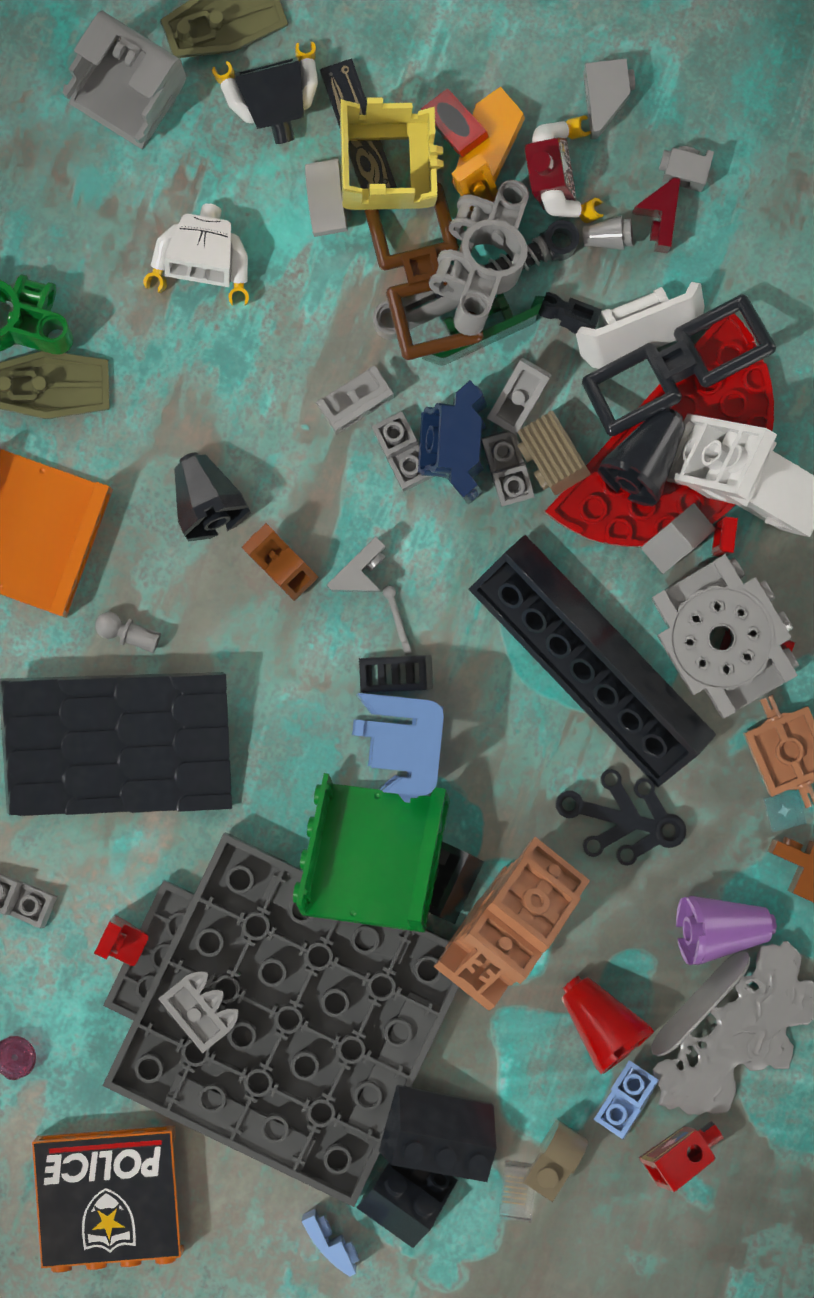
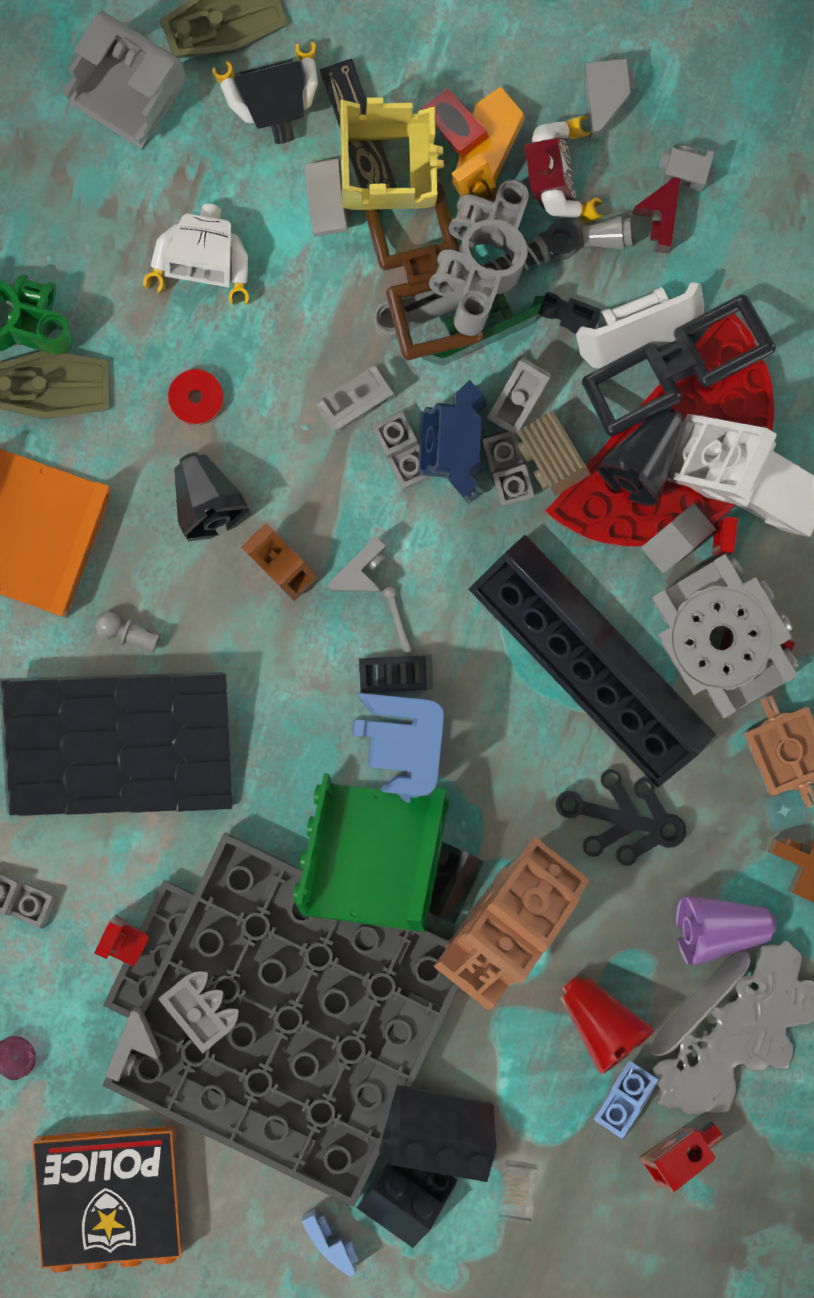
(135, 1036): none -> light grey slope
(184, 386): none -> red piece
(558, 1158): dark tan brick -> none

